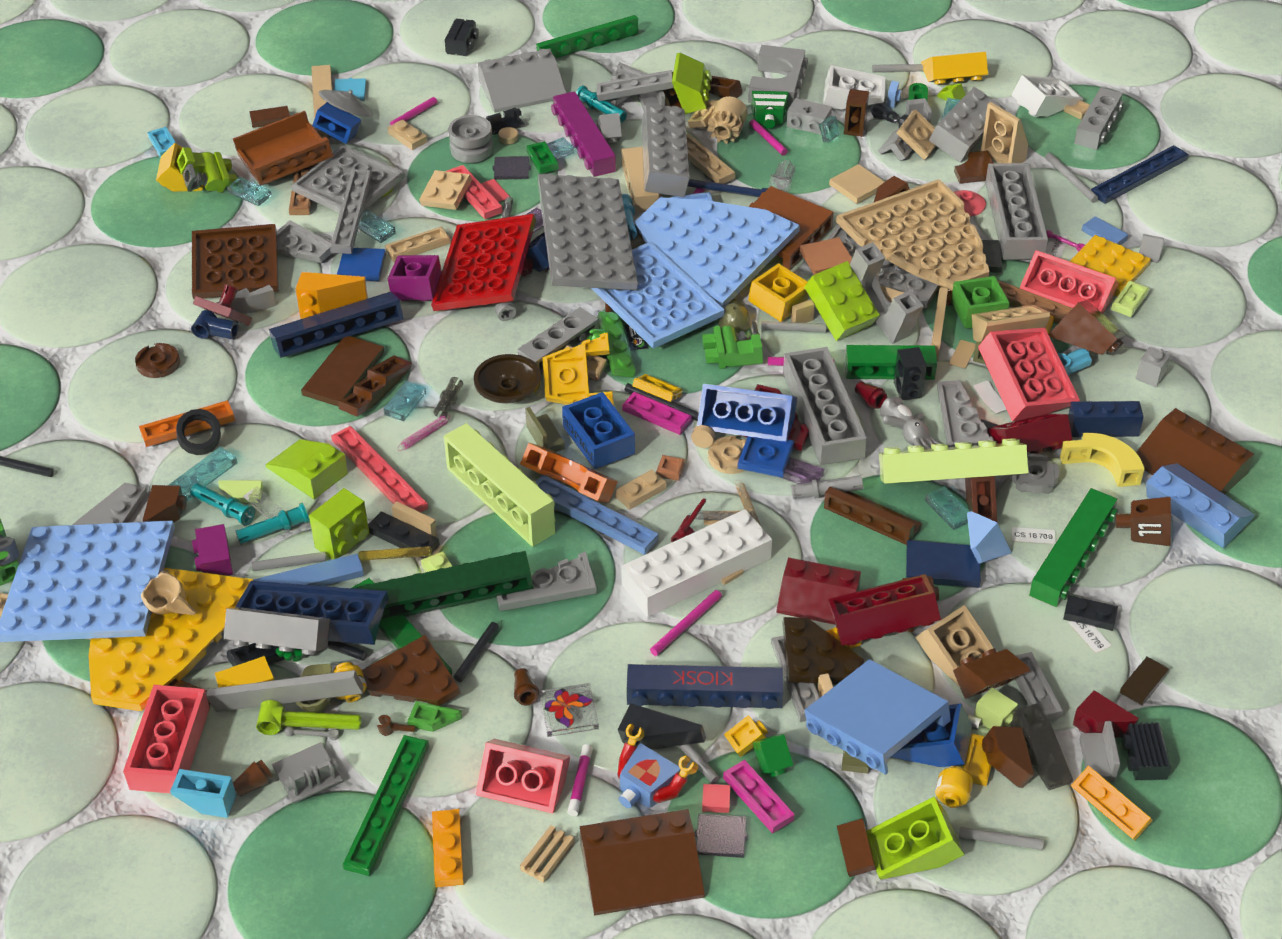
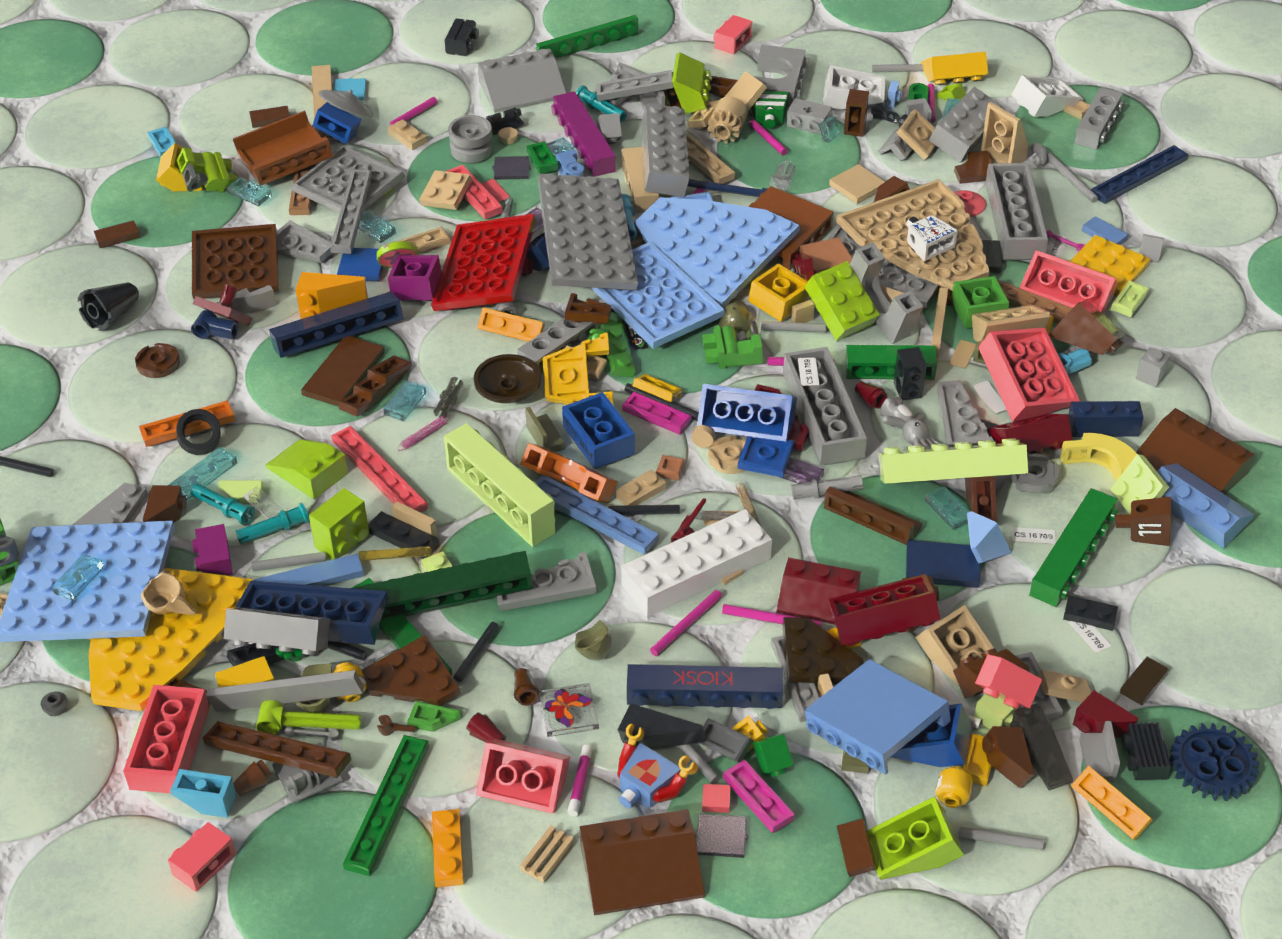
(54, 703): none -> dark grey plate
(77, 577): none -> clear light blue plate
(106, 304): none -> black cone
(116, 234): none -> reddish brown tile
(201, 856): none -> coral brick
(277, 749): none -> reddish brown tile
(387, 256): none -> tile
(483, 728): none -> dark red cone
(509, 325): none -> light orange plate
(568, 164): none -> medium blue leg
(587, 311): none -> reddish brown wing
(594, 642): none -> olive cap
(646, 509): none -> black bar
(726, 740): none -> dark grey tile
(733, 34): none -> coral brick
(747, 90): none -> tan tile
(757, 614): none -> dark pink bar
(803, 266): none -> dark red plate
(808, 371): none -> white sticker
(930, 236): none -> white torso
(931, 101): none -> dark pink bar
(1008, 681): none -> coral brick
(1041, 151): none -> light grey arm
(1064, 686): none -> tan plate
(1138, 483): none -> yellowish green plate
(1214, 762): none -> dark blue gear

